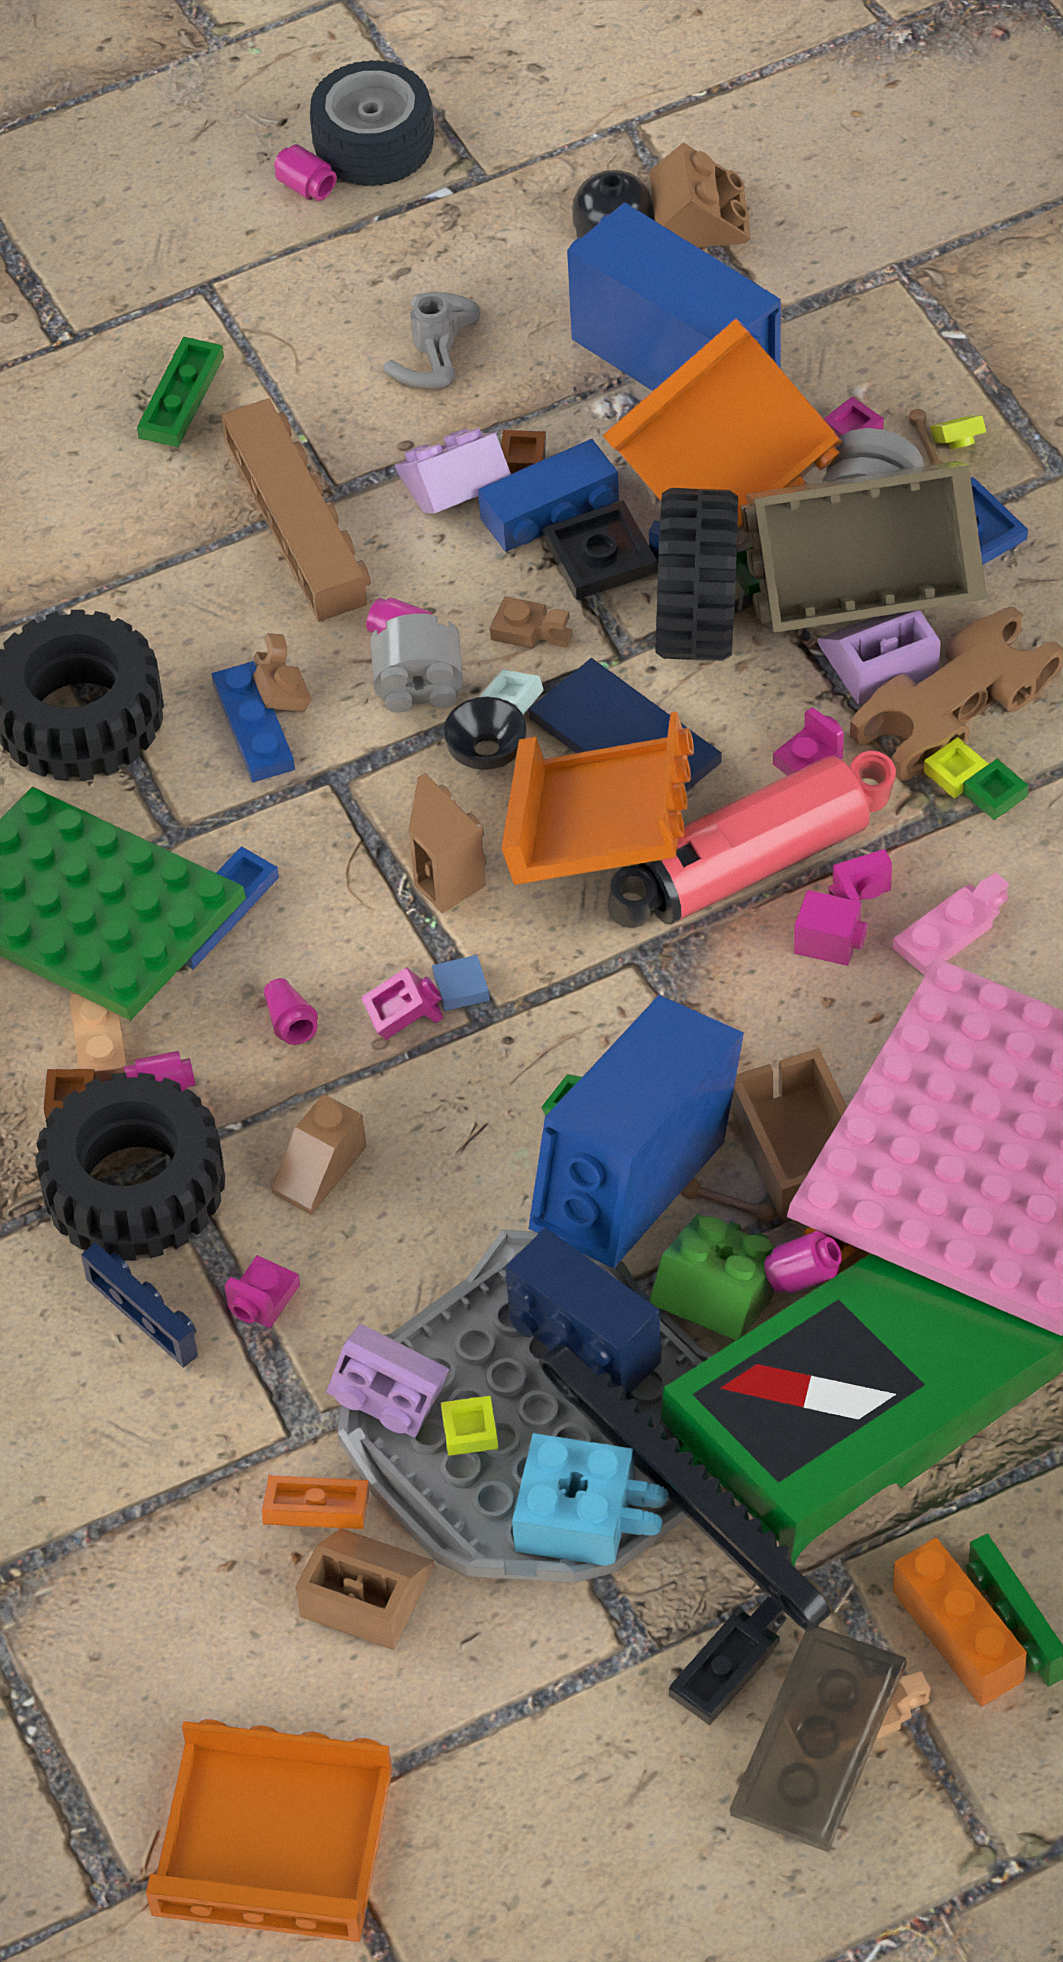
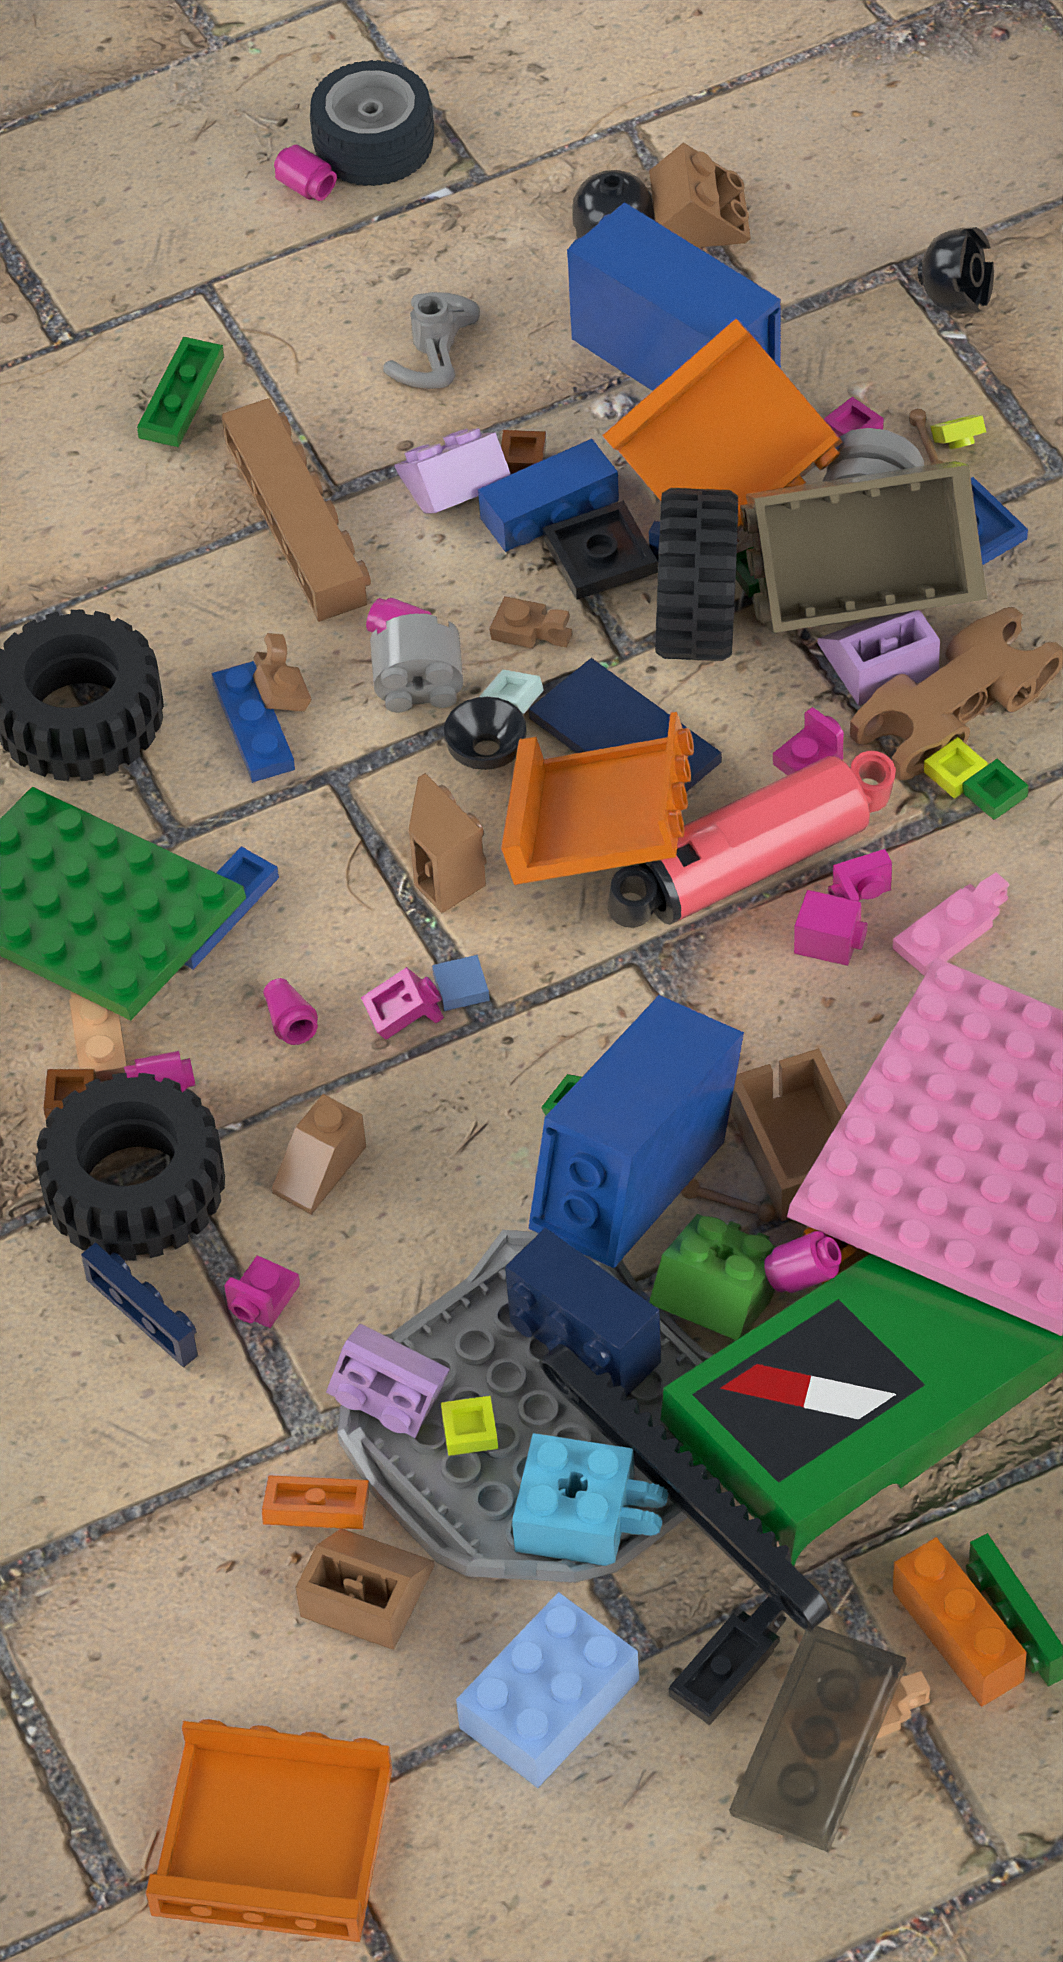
(548, 1689): none -> light blue brick
(957, 270): none -> black cylinder

